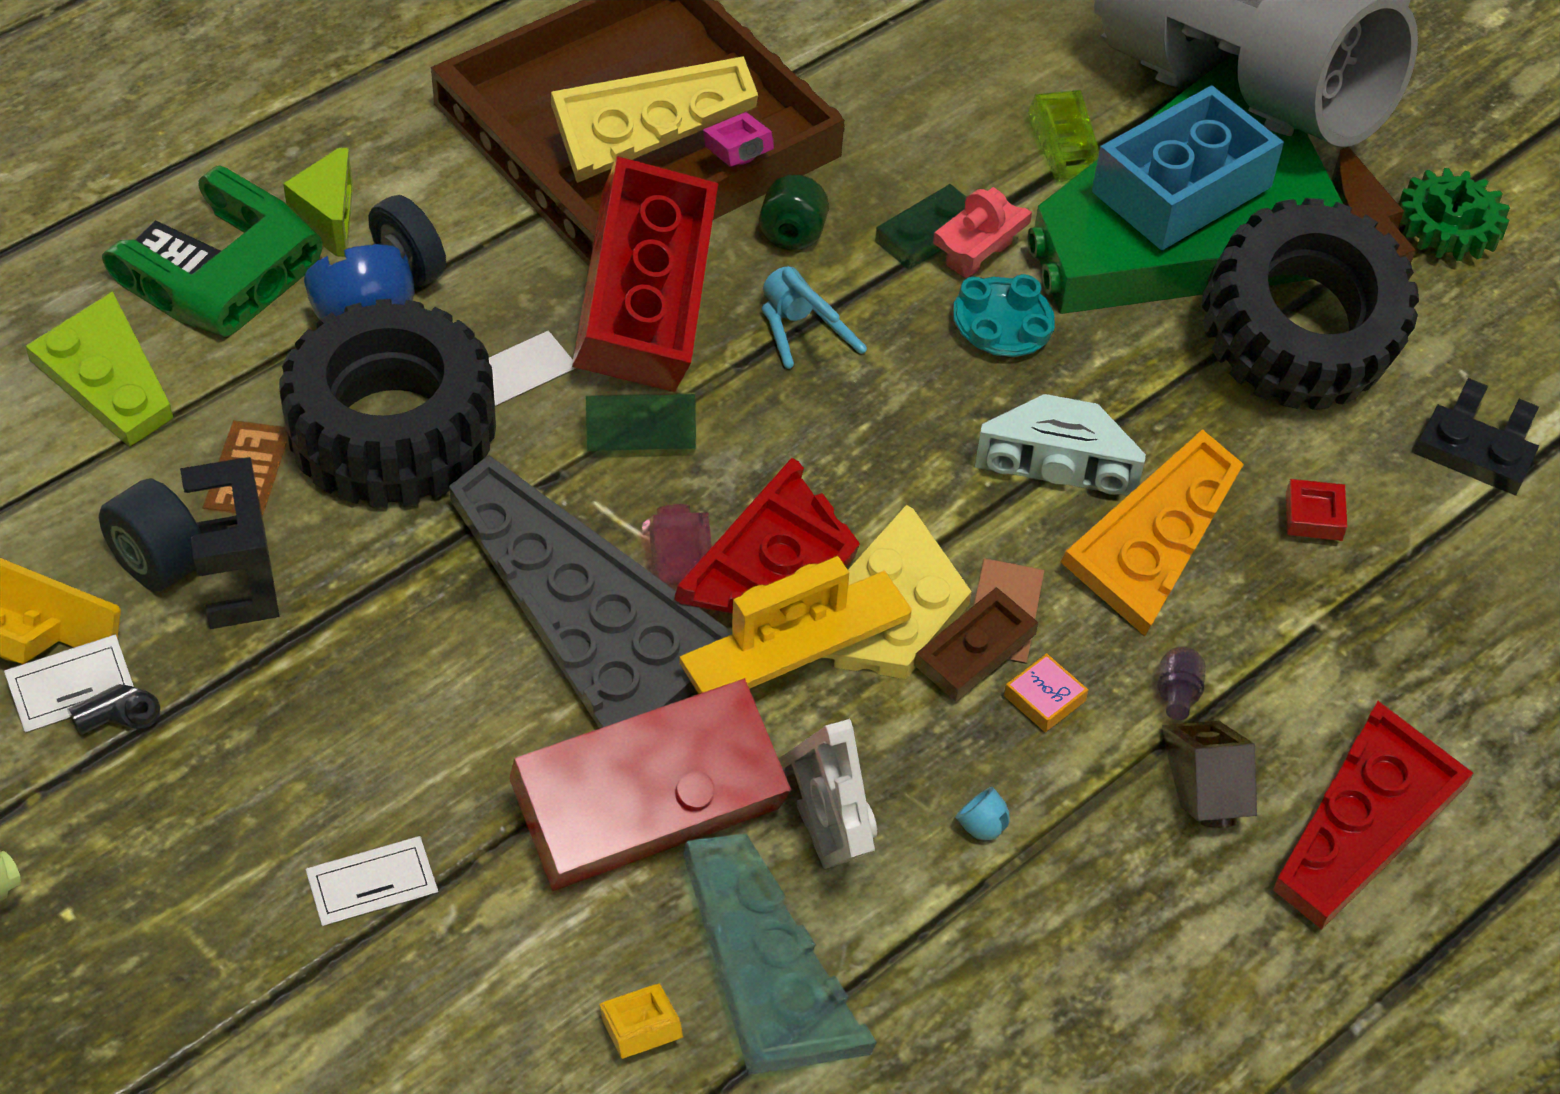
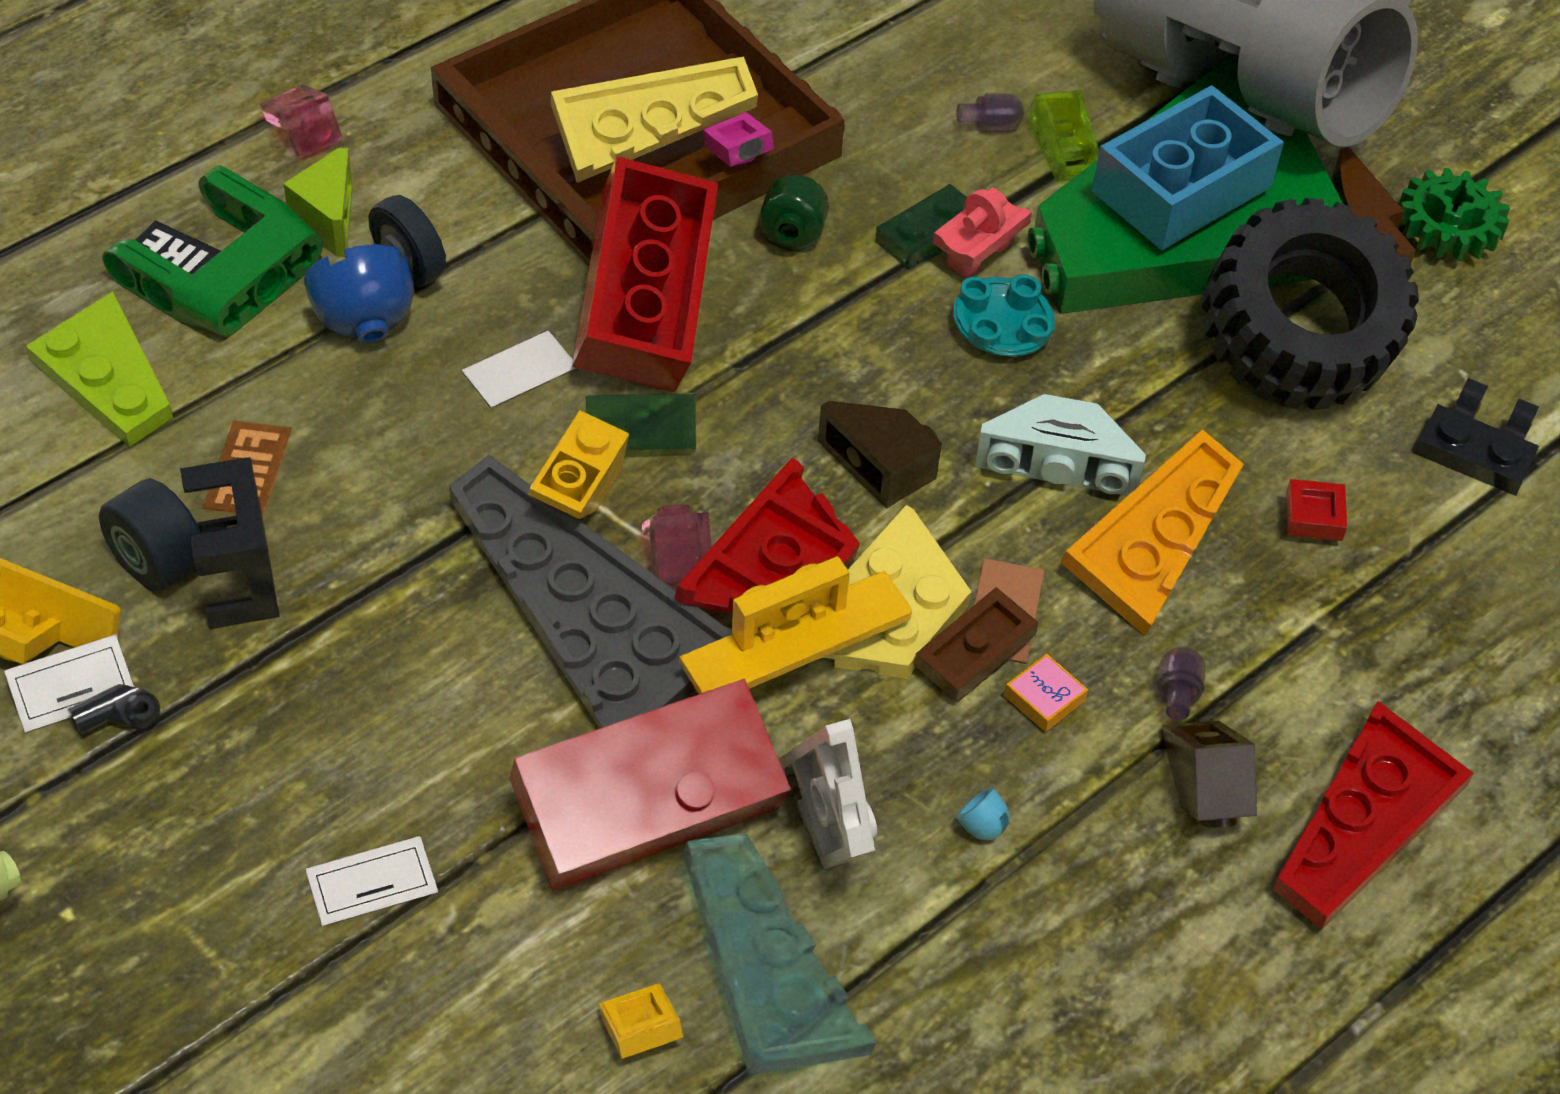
(305, 117): none -> clear pink bracket
(378, 352): black tyre -> none
(582, 466): none -> yellow slope
(794, 299): medium azure plant -> none
(880, 448): none -> dark brown slope
(992, 112): none -> cylinder

